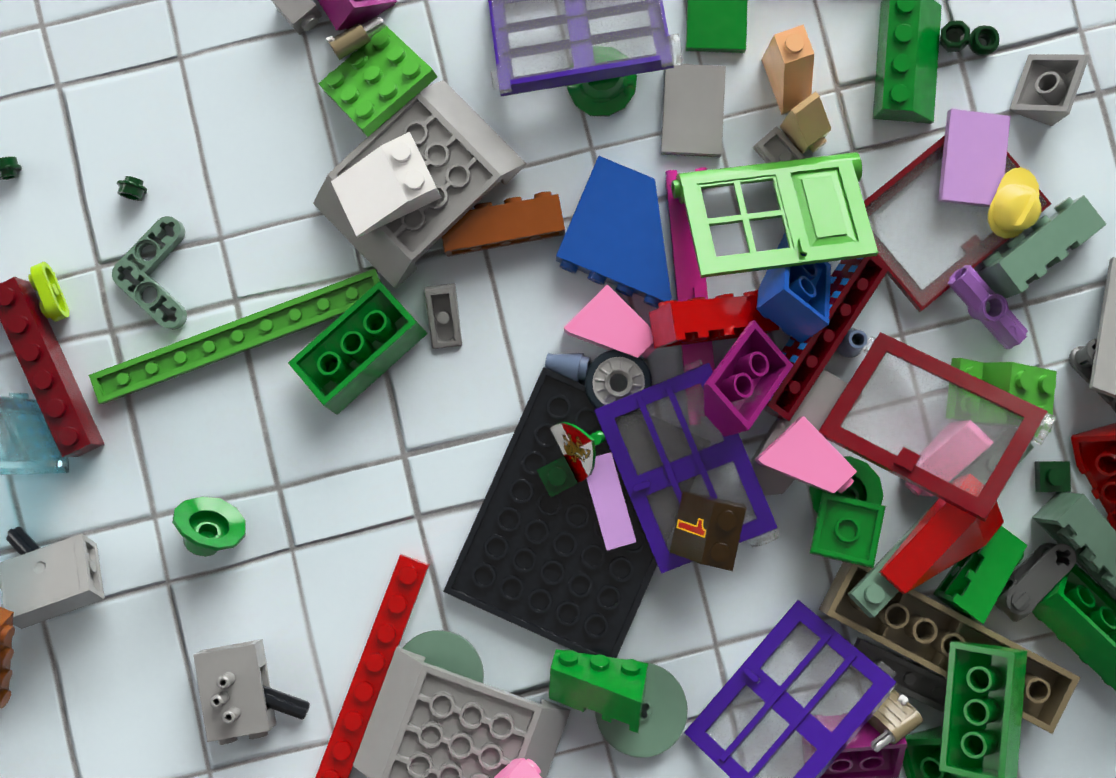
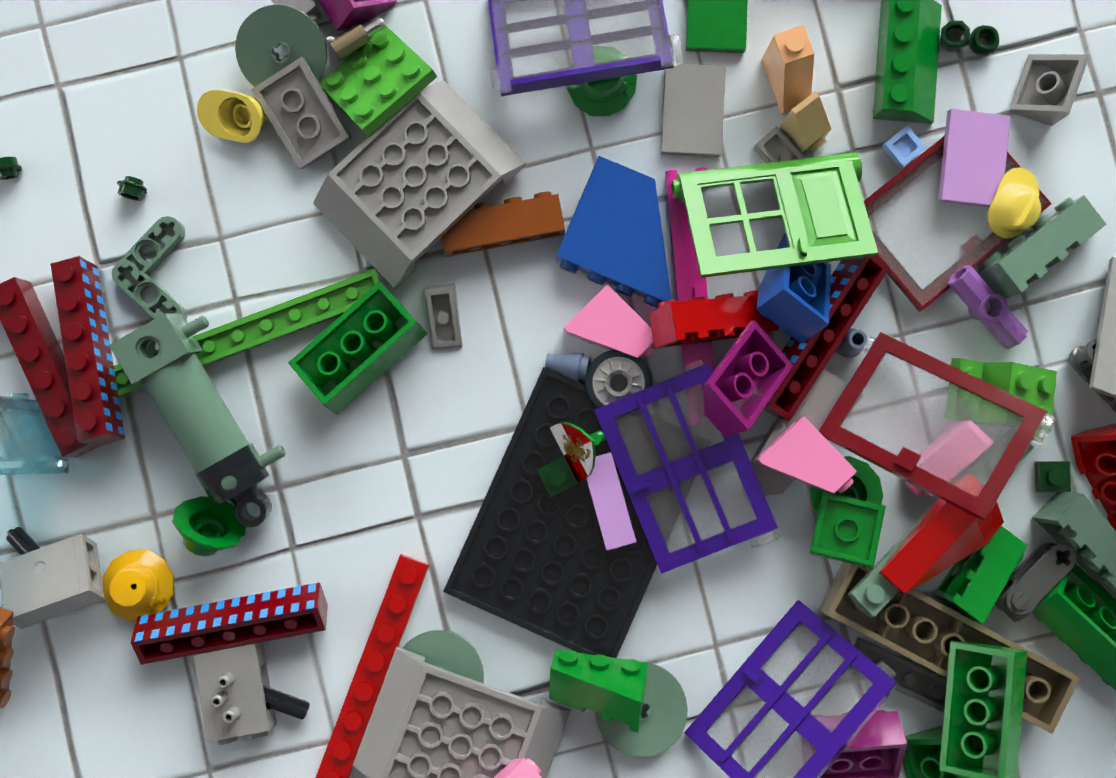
(52, 299): lime plate -> none
(87, 352): none -> dark red brick
(152, 579): none -> yellow hat
(196, 412): none -> sand green piece
(230, 115): none -> light yellow piece
(230, 623): none -> dark red brick
(269, 29): none -> sand green piece
(301, 113): none -> light grey plate
(385, 185): white slope -> none
(708, 530): dark brown slope -> none
(894, 720): dark tan piece -> none
(903, 147): none -> light blue plate

